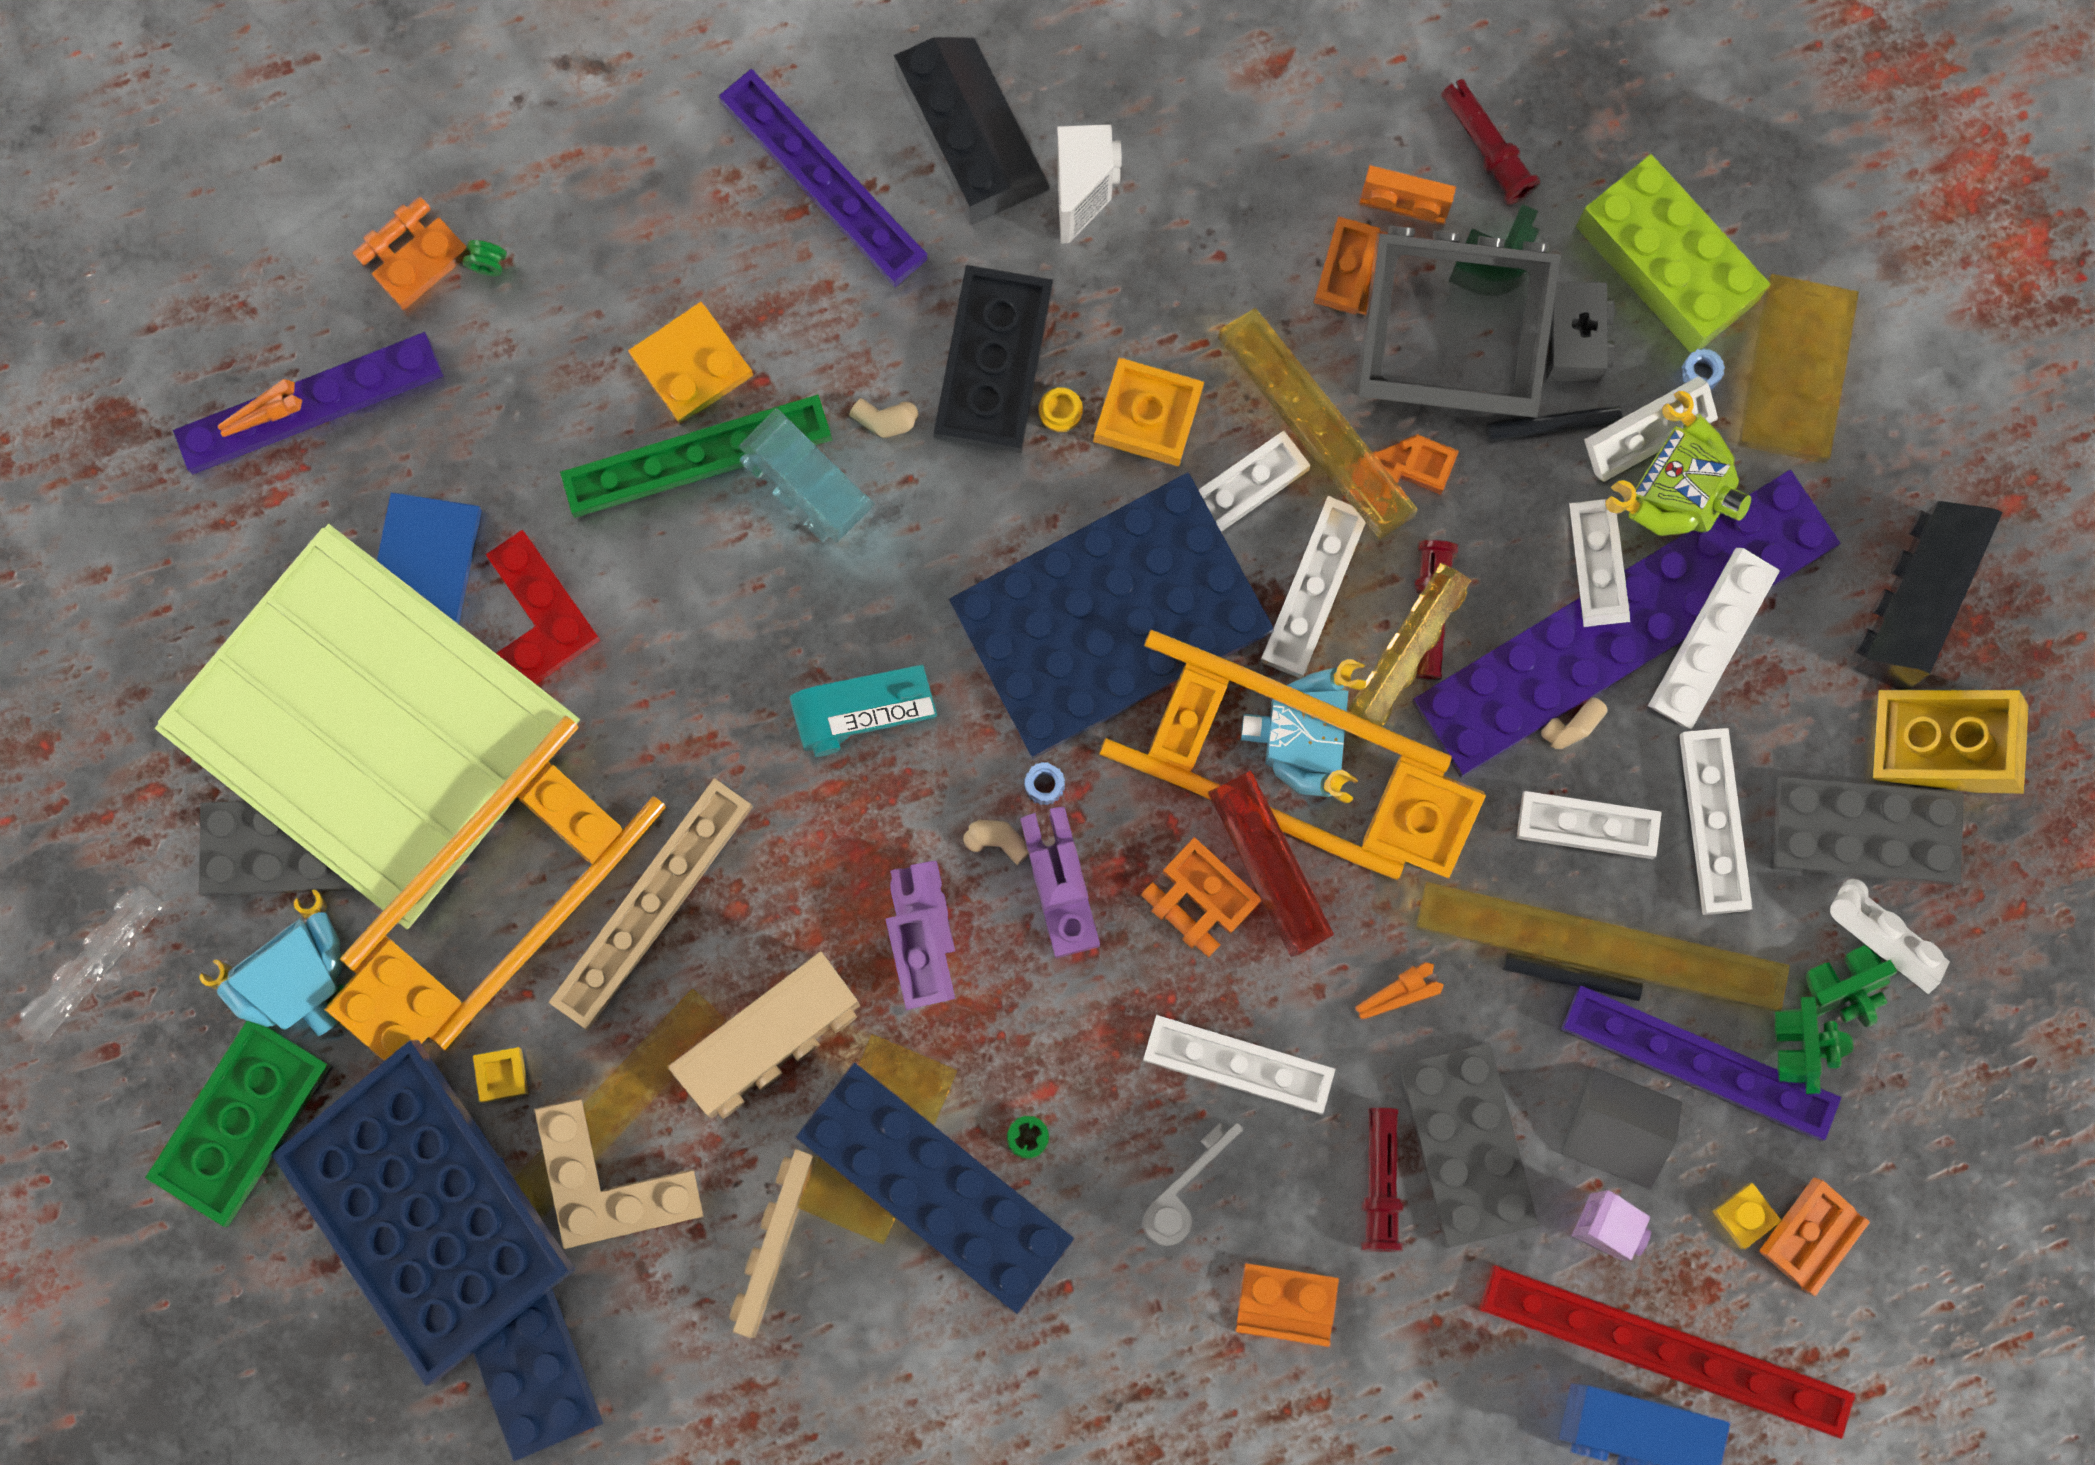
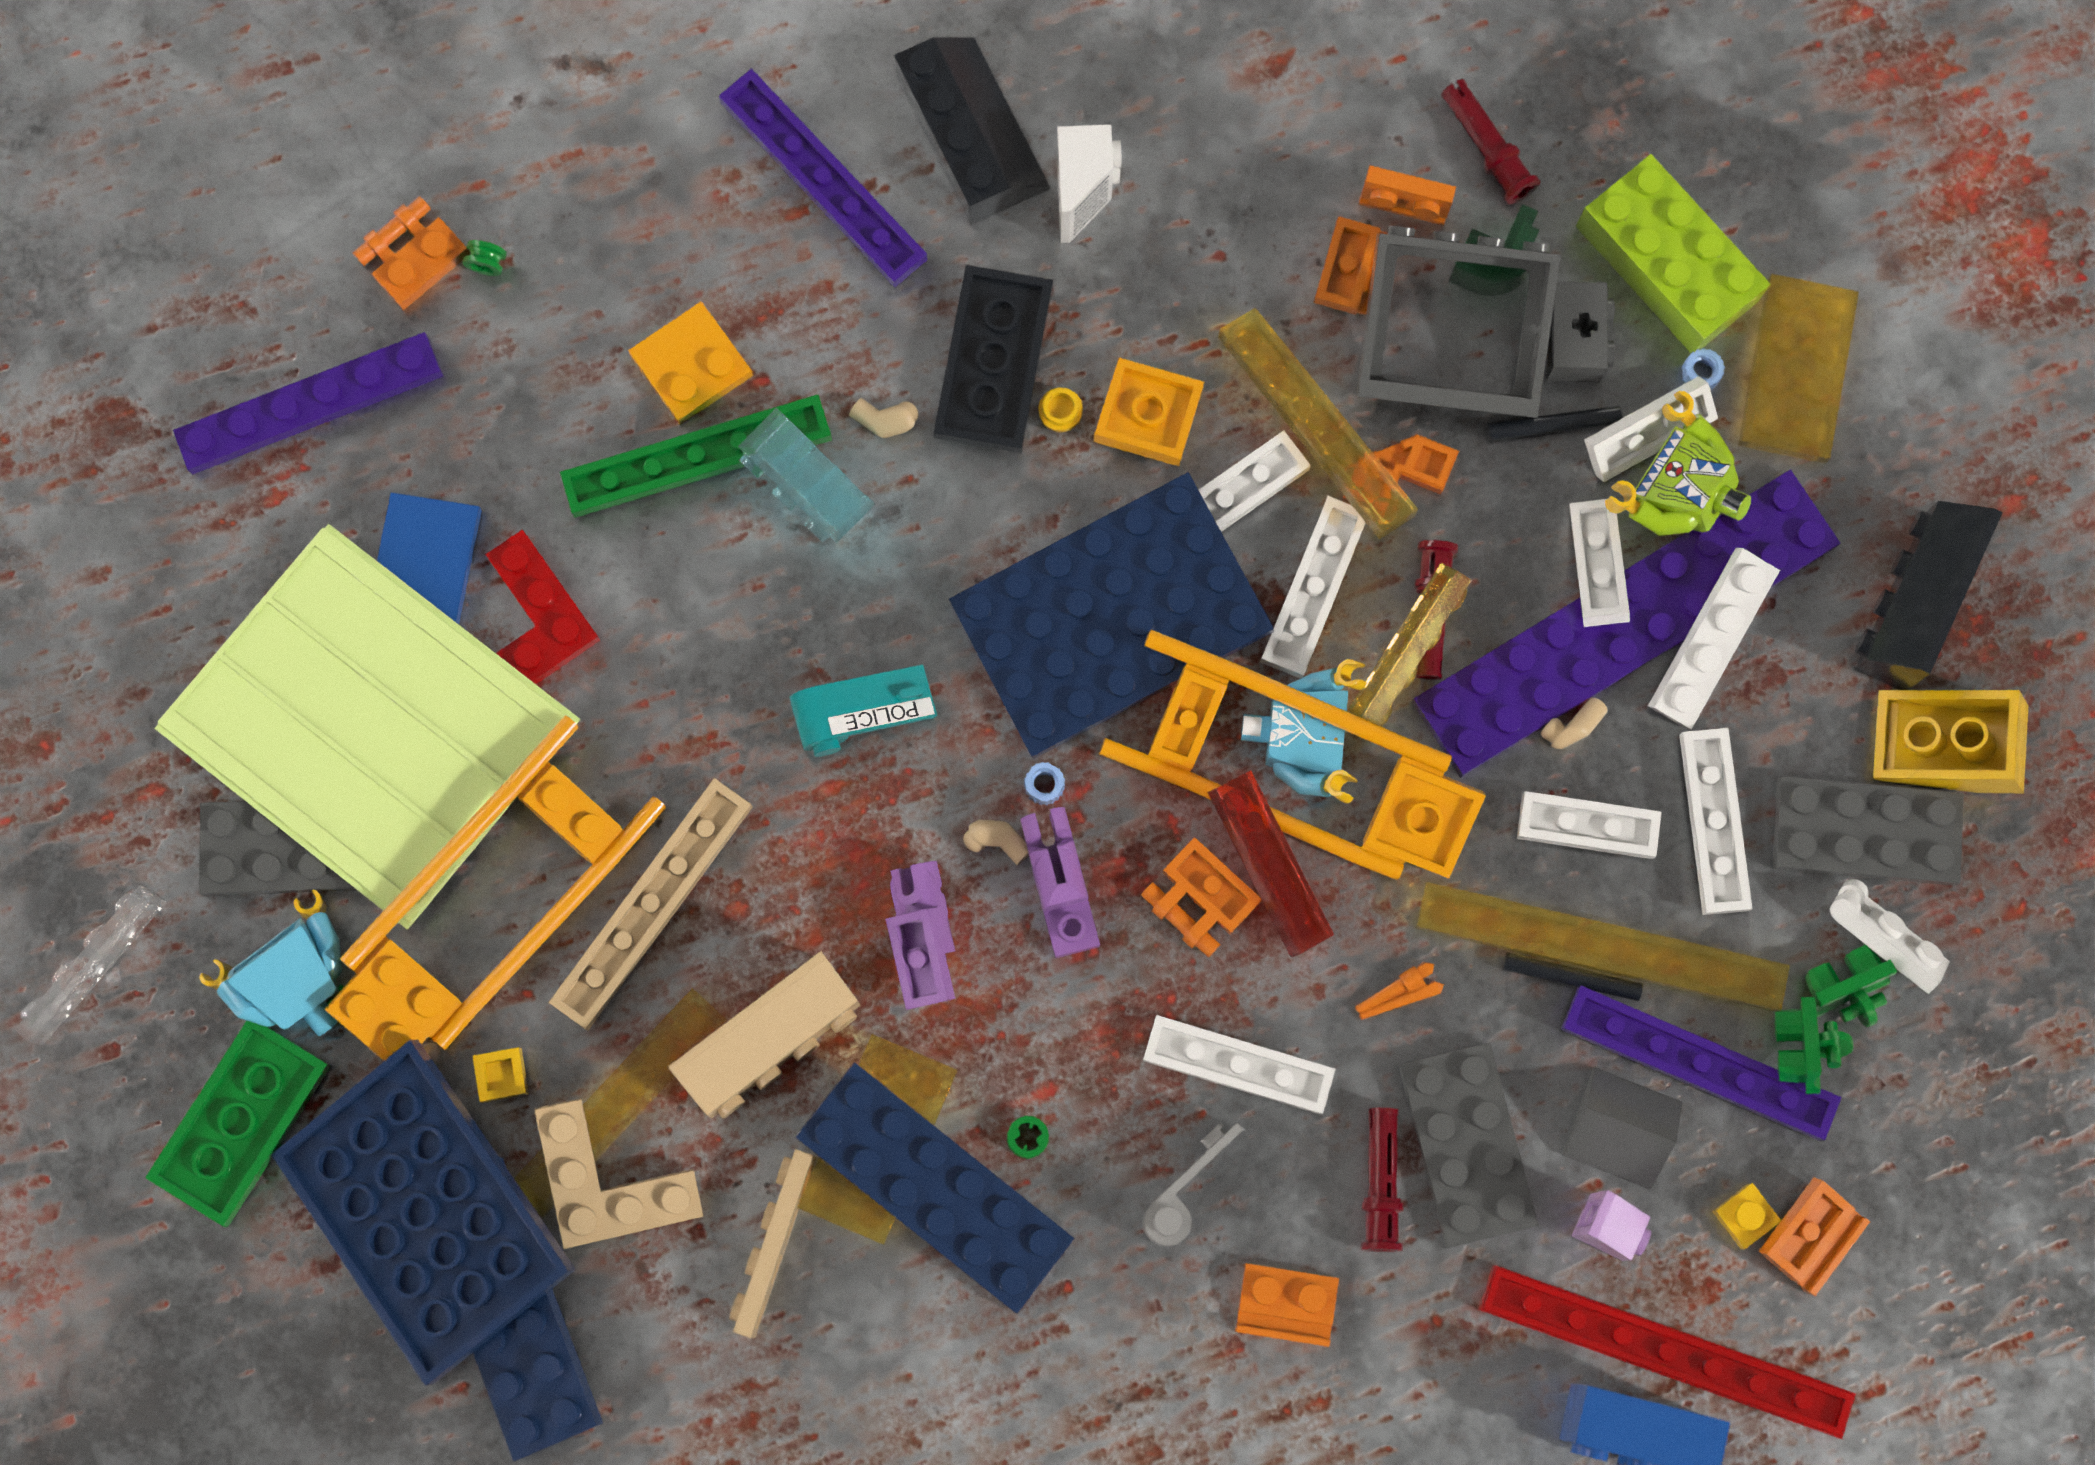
(266, 407): orange piece -> none

